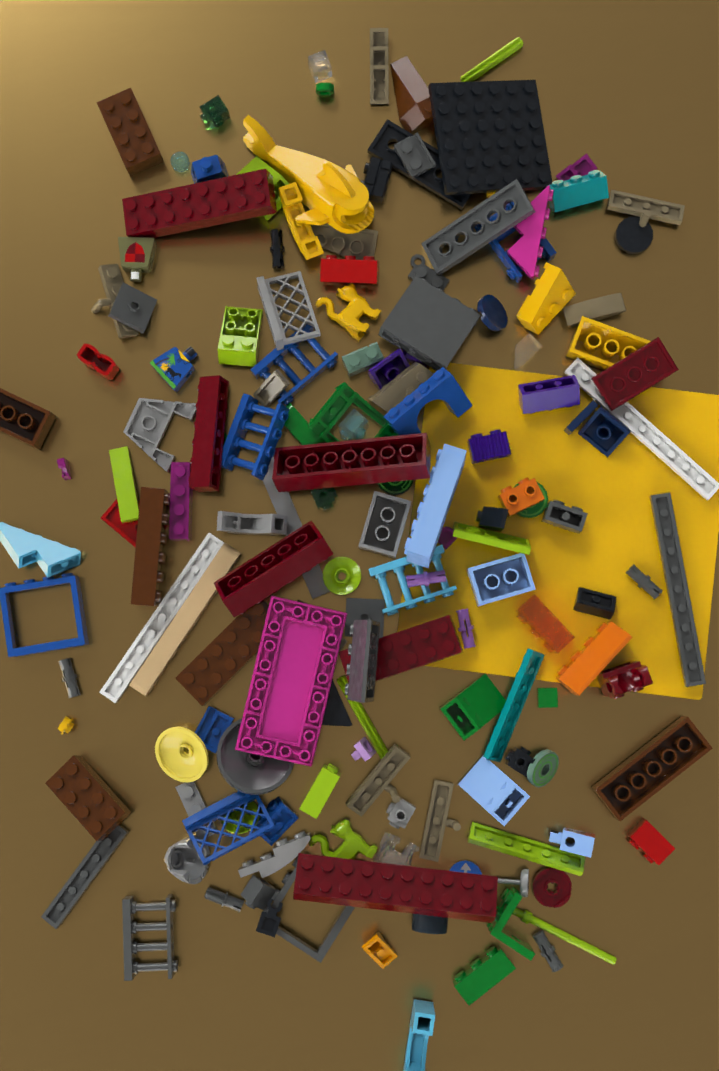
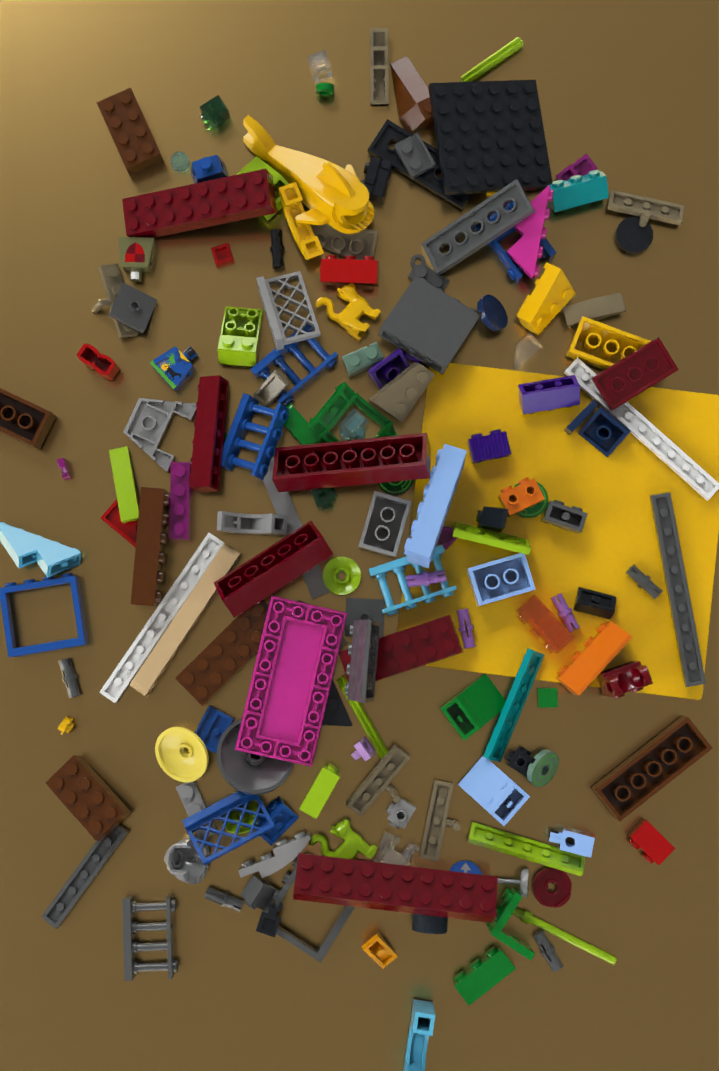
(222, 254): none -> red tile
(439, 386): blue arch -> none
(565, 612): none -> medium lavender pin

